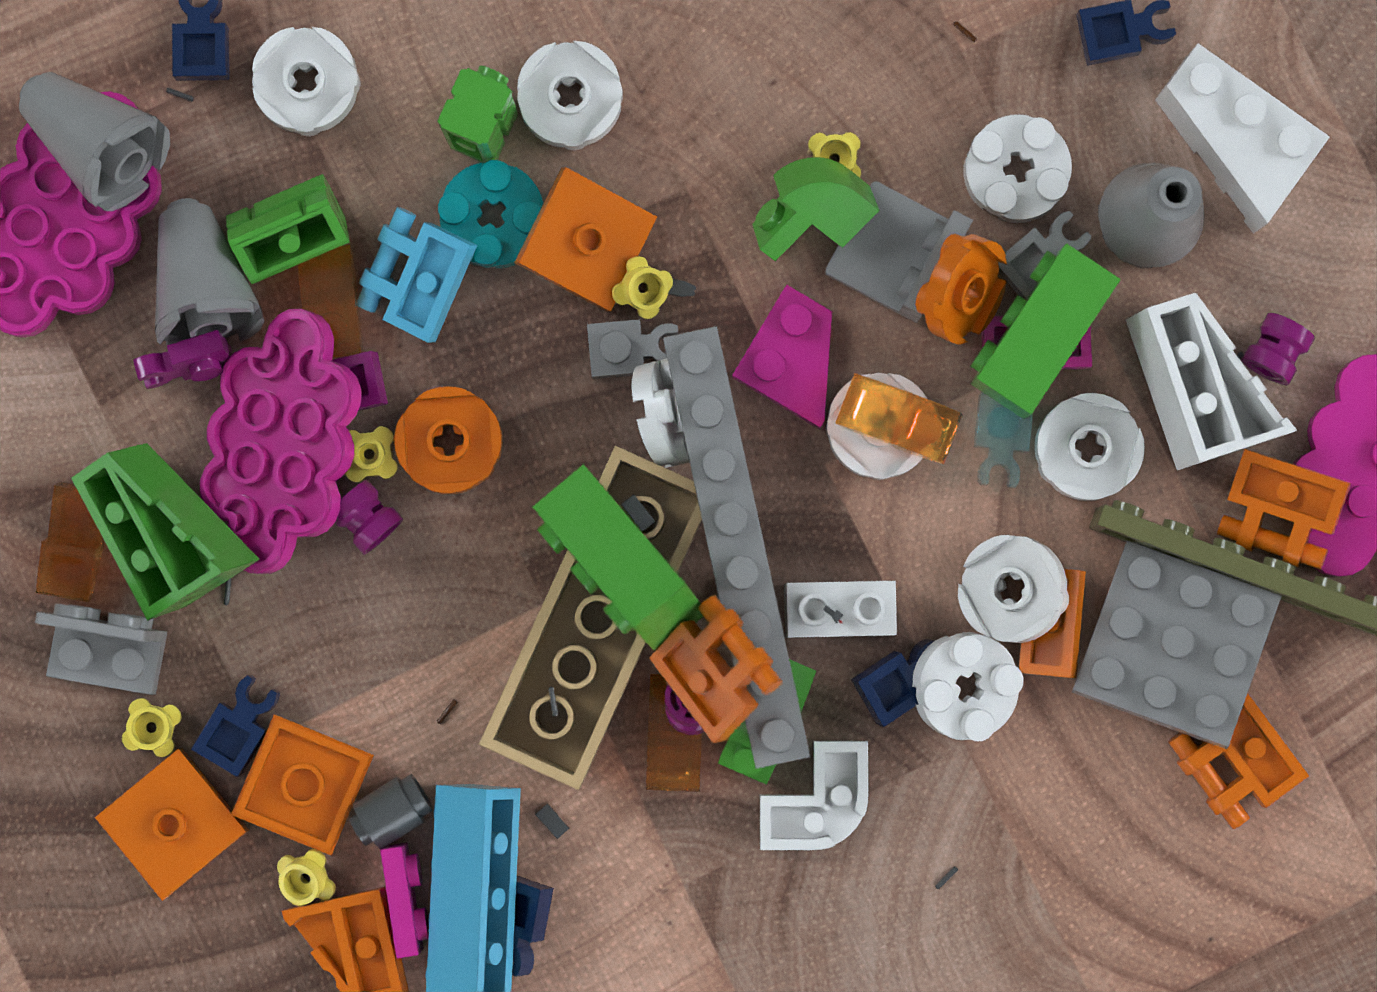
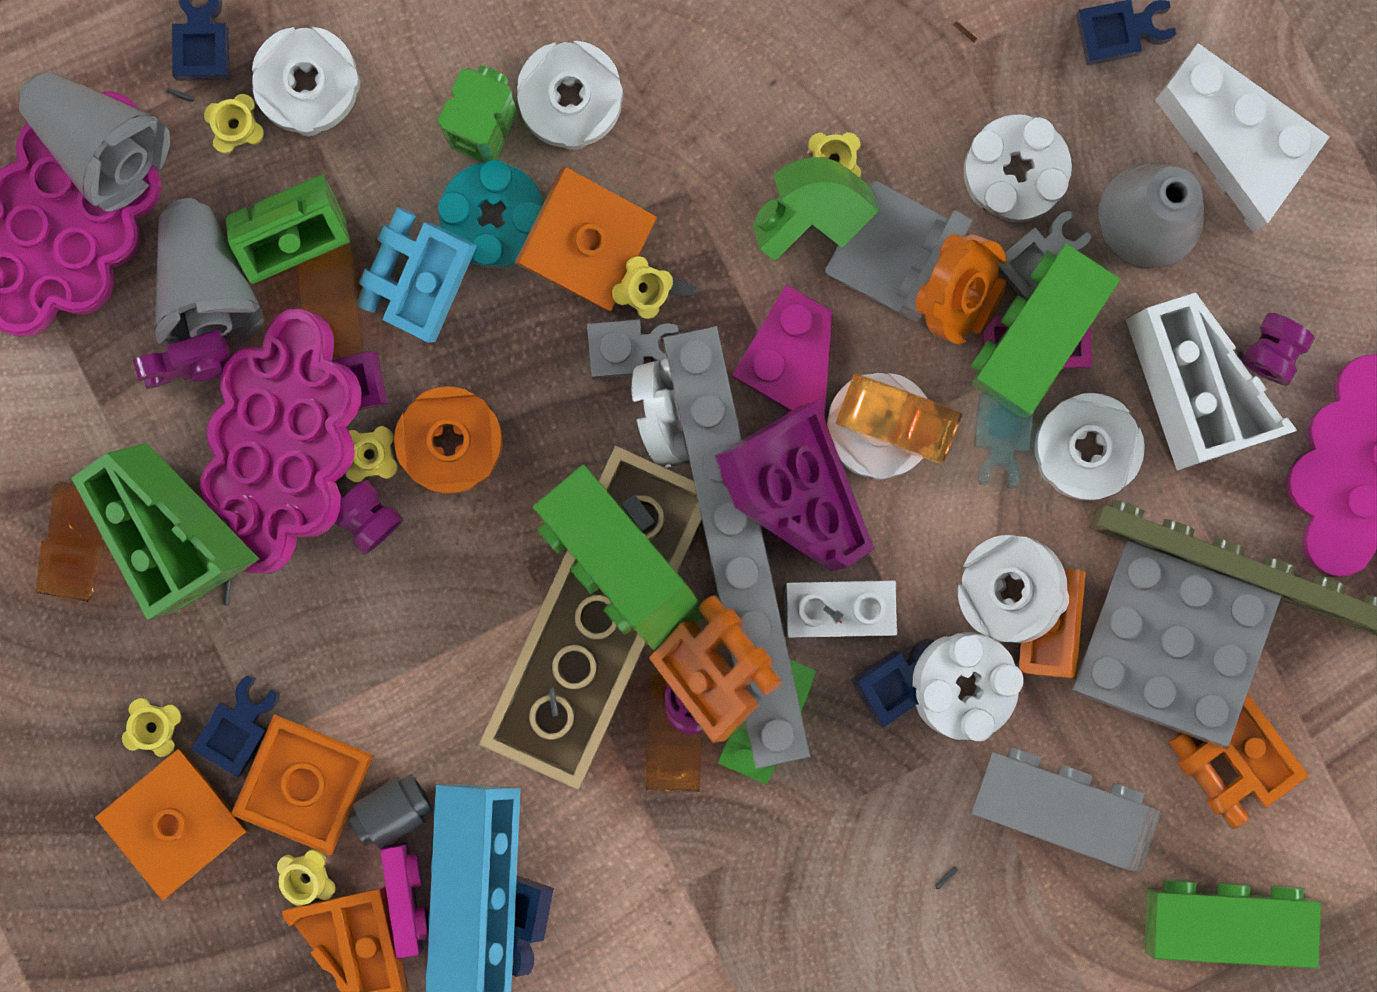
(104, 653): light grey bracket -> none
(221, 114): none -> light yellow plate
(447, 711): reddish brown piece -> none
(552, 821): dark grey piece -> none
(798, 488): none -> magenta plate
(831, 811): white plate -> none
(1067, 809): none -> light grey wedge
(1233, 925): none -> bright green brick
(1288, 493): orange plate -> none

